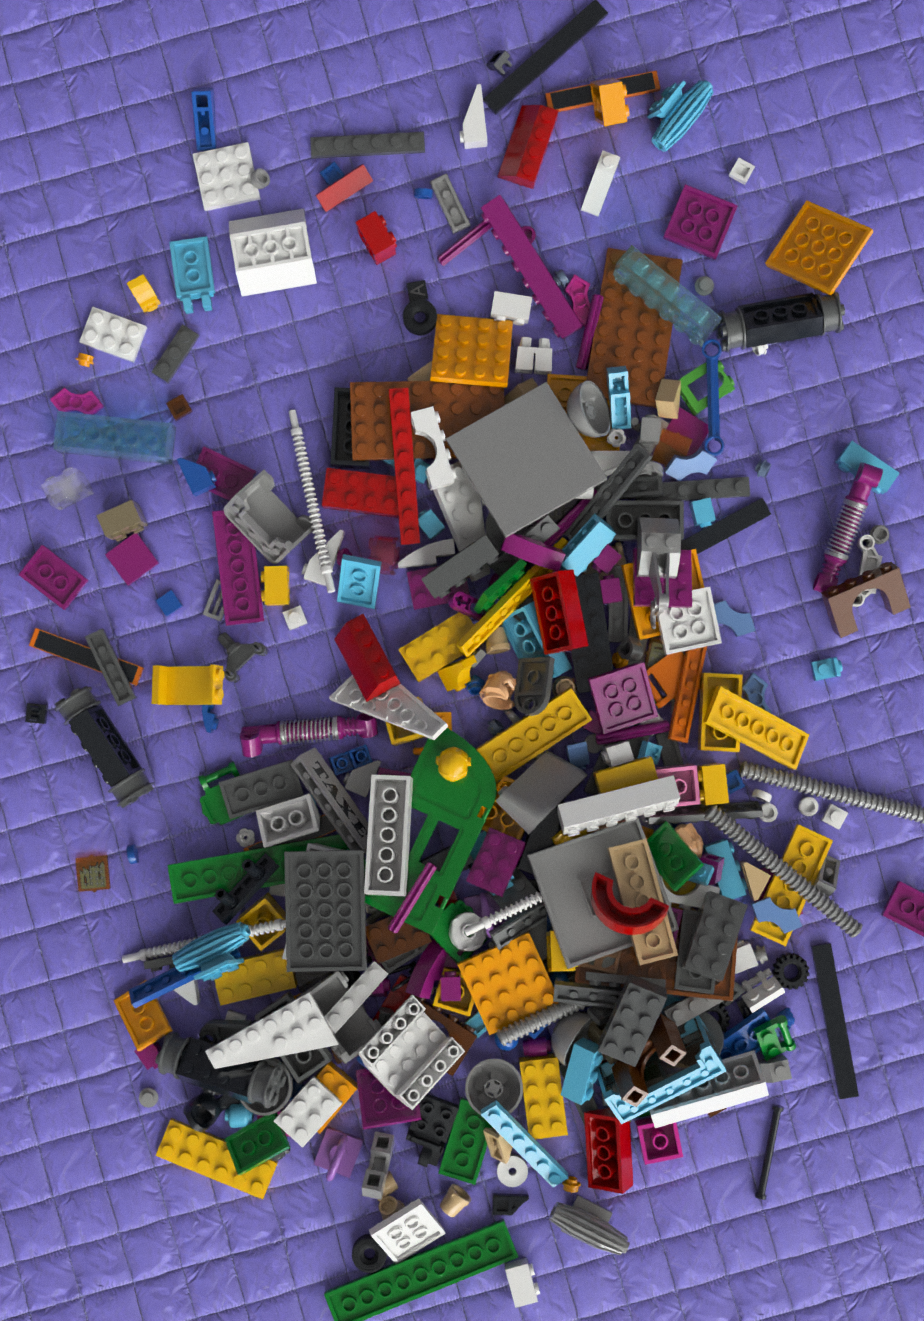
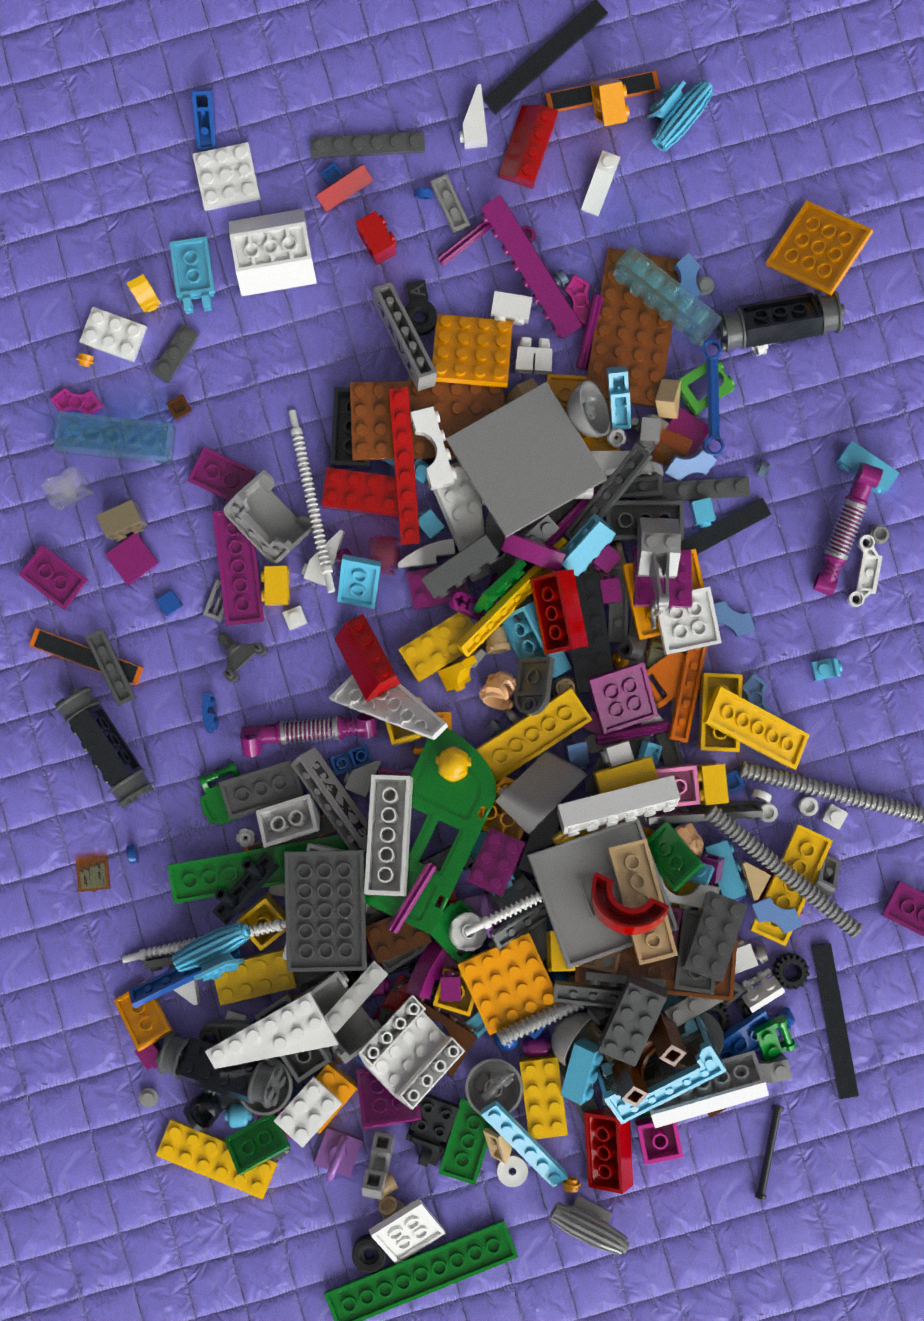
(36, 713): black tile -> none
(187, 685): yellow panel -> none
(197, 476): blue slope -> none
(260, 178): light grey tile -> none
(404, 337): none -> light grey brick
(454, 1200): tan piece -> none
(475, 685): blue plate -> none
(498, 60): black tile -> none
(502, 1079): none -> light grey plate
(507, 1203): black tile -> none
(521, 1282): white brick -> none
(687, 270): none -> medium blue tile
(700, 222): magenta plate -> none
(741, 171): white plate -> none
(840, 598): arch -> none

